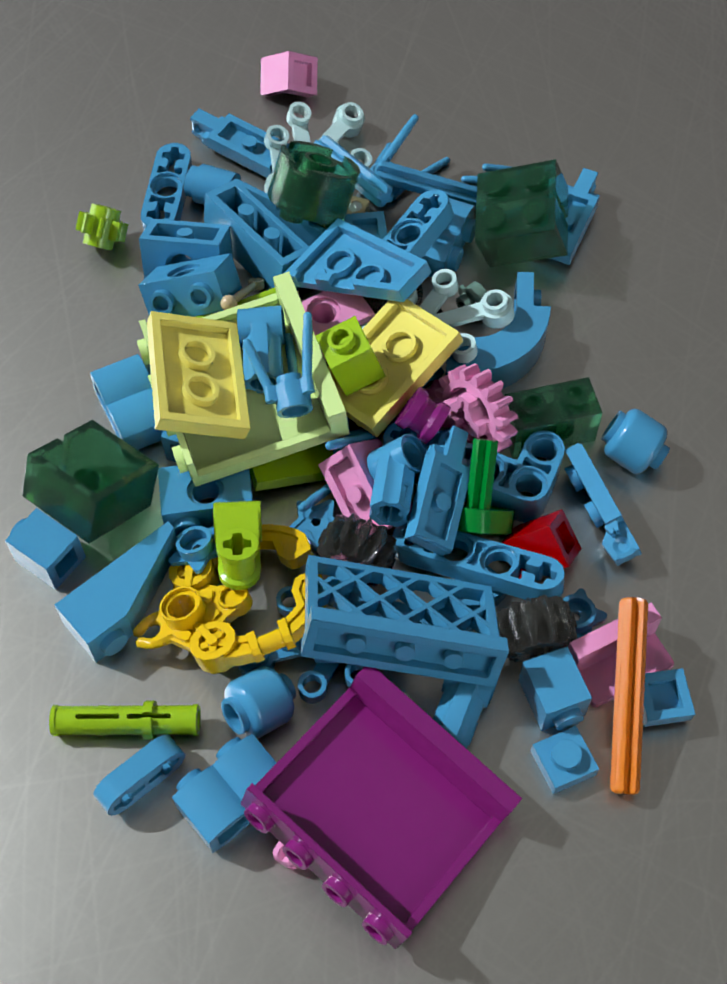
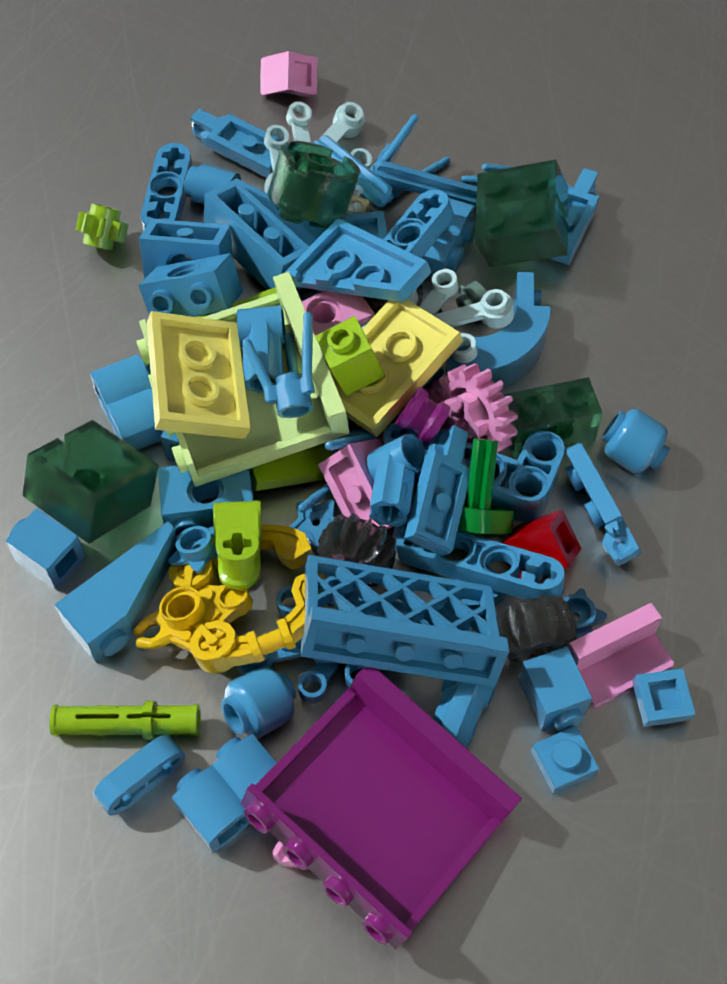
(230, 301): tan hinge -> none
(629, 696): orange axle -> none

